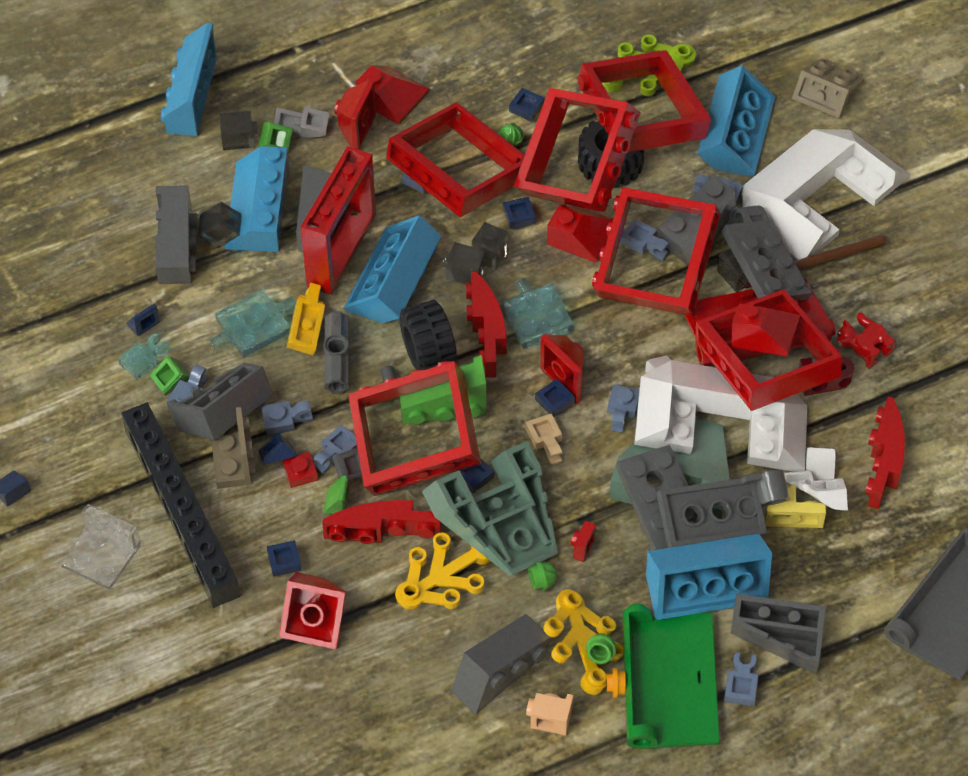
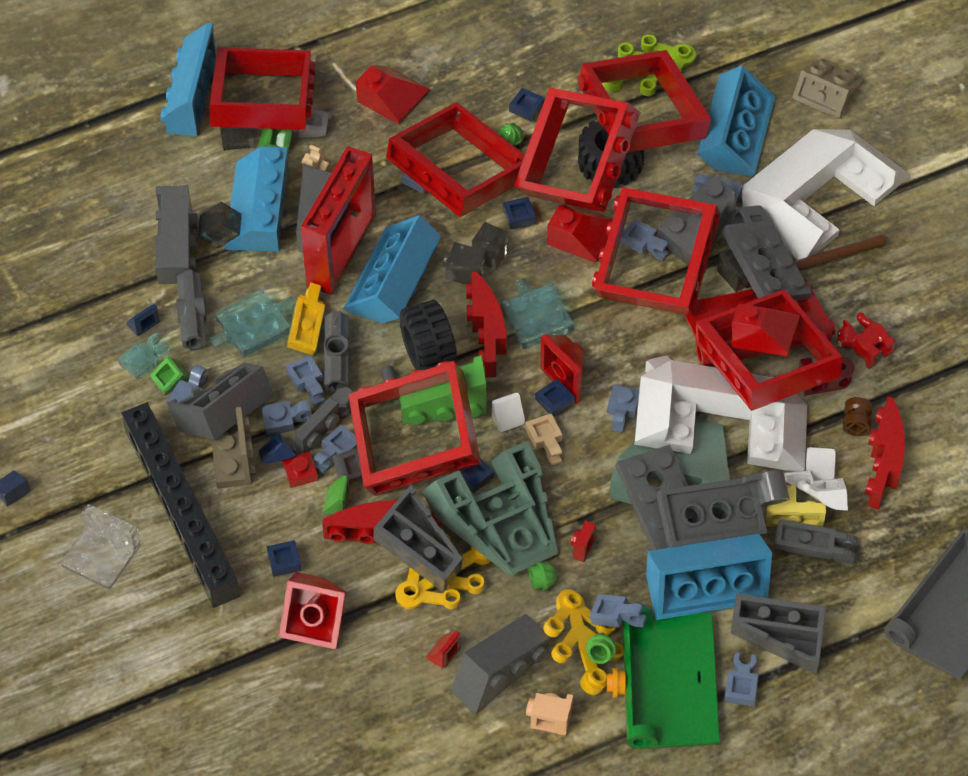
(191, 310): none -> dark grey piece
(262, 62): none -> red window
(306, 375): none -> sand blue plate
(317, 160): none -> tan plate
(324, 419): none -> dark grey hinge
(356, 112): red slope -> none
(418, 541): none -> dark grey wedge
(445, 649): none -> red slope
(508, 412): none -> white slope
(612, 609): none -> sand blue plate
(814, 541): none -> dark grey hinge
(857, 416): none -> reddish brown wheel

